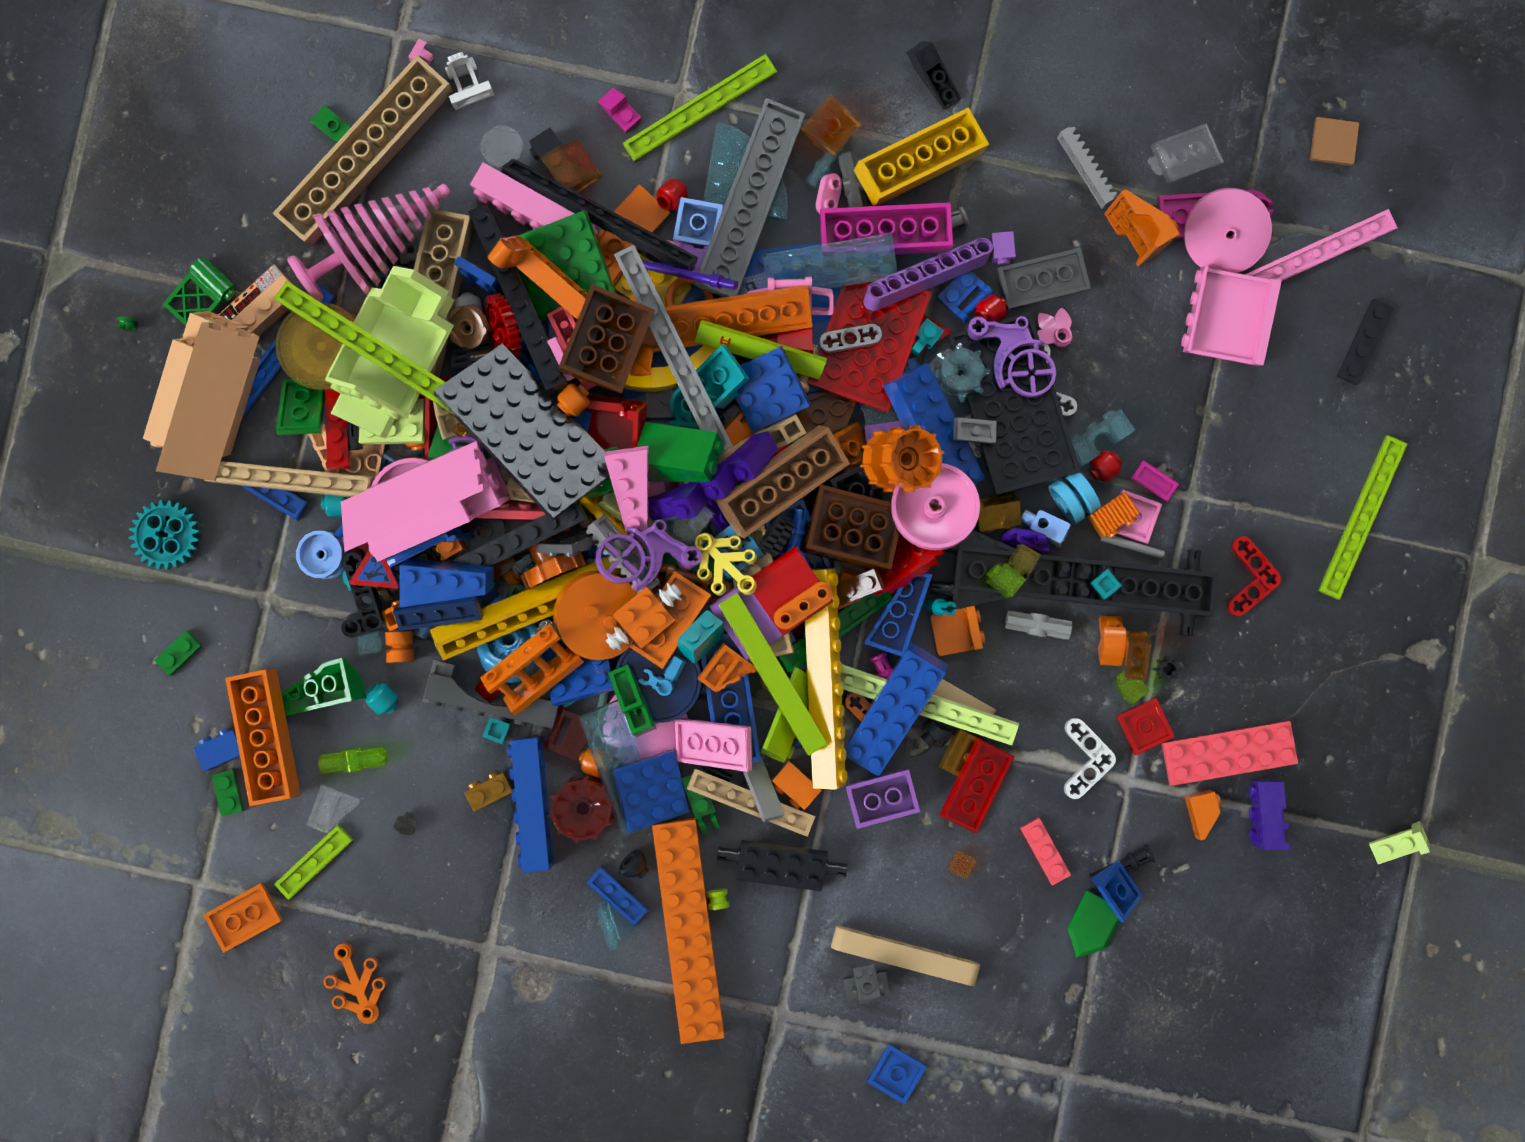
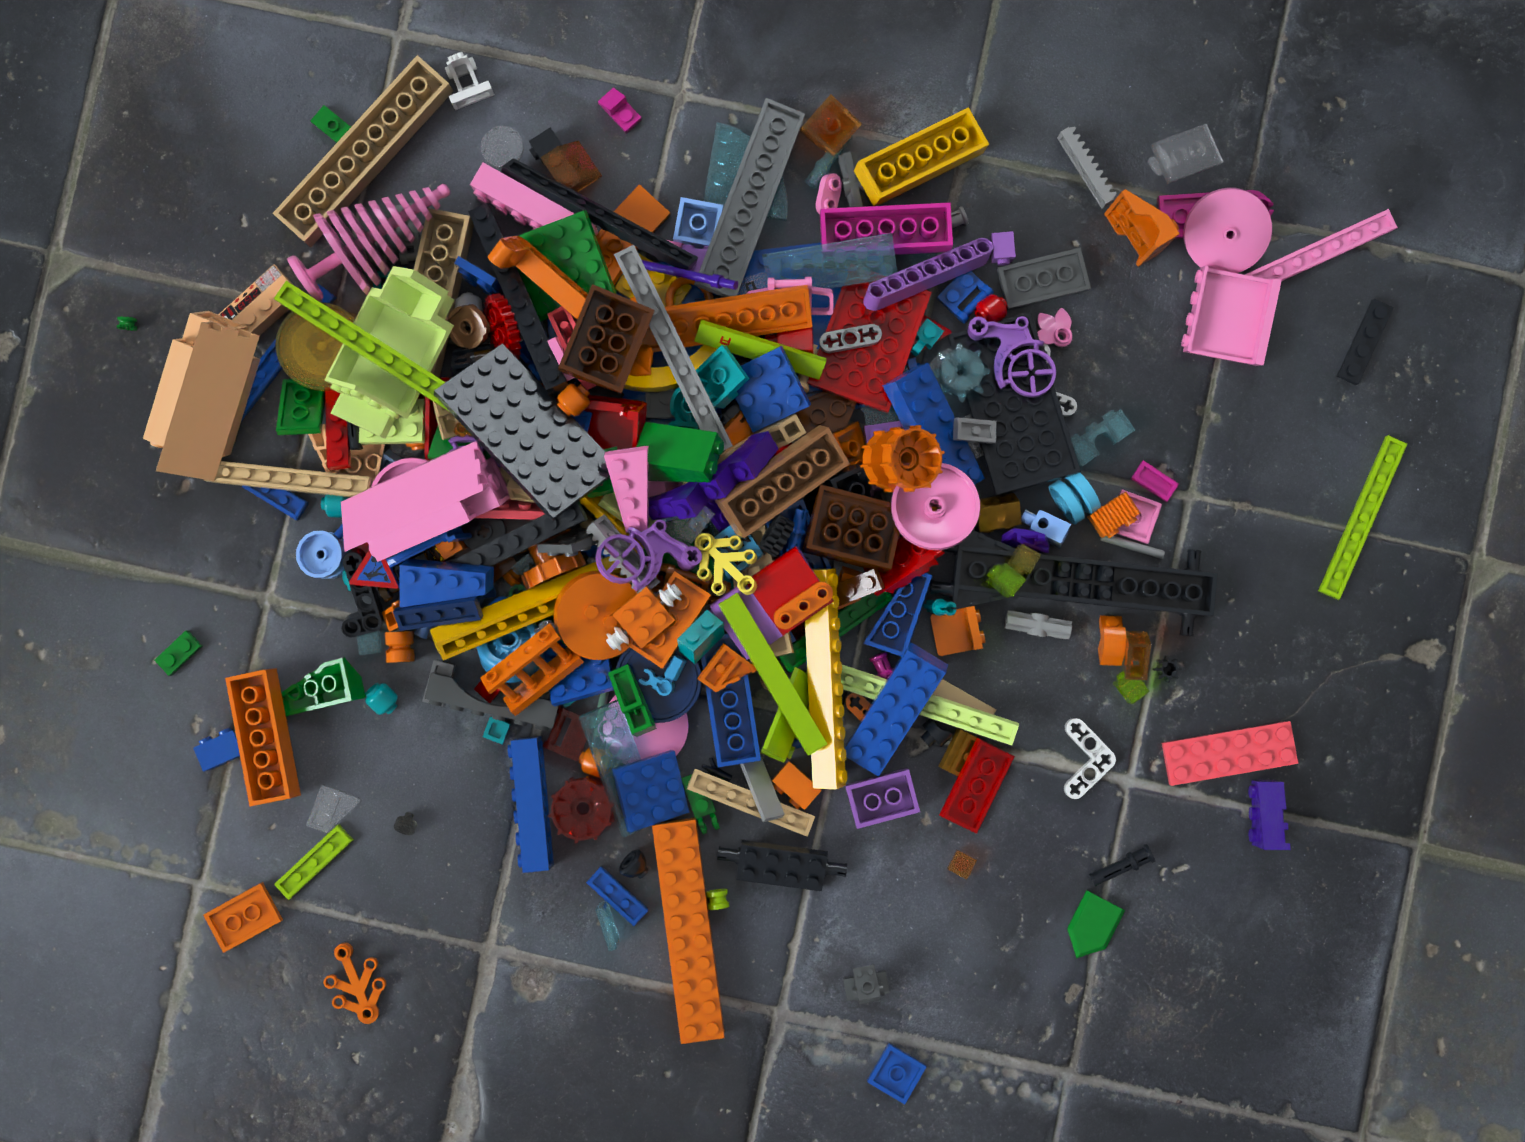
(145, 532): teal gear -> none
(208, 279): green piece -> none
(228, 792): green plate -> none
(352, 760): clear neon green piece -> none
(421, 50): bright pink tile -> none
(483, 794): pearl gold brick -> none
(670, 194): red head -> none
(700, 108): lime tile -> none
(713, 744): bright pink tile -> none
(905, 955): tan beam -> none
(933, 73): black slope -> none
(1045, 851): coral plate -> none
(1105, 466): red head -> none
(1106, 584): teal tile -> none
(1118, 890): blue slope -> none
(1145, 726): red tile -> none
(1203, 812): orange slope -> none
(1259, 580): red beam -> none
(1334, 141): medium nougat tile -> none
(1401, 844): yellowish green bracket -> none

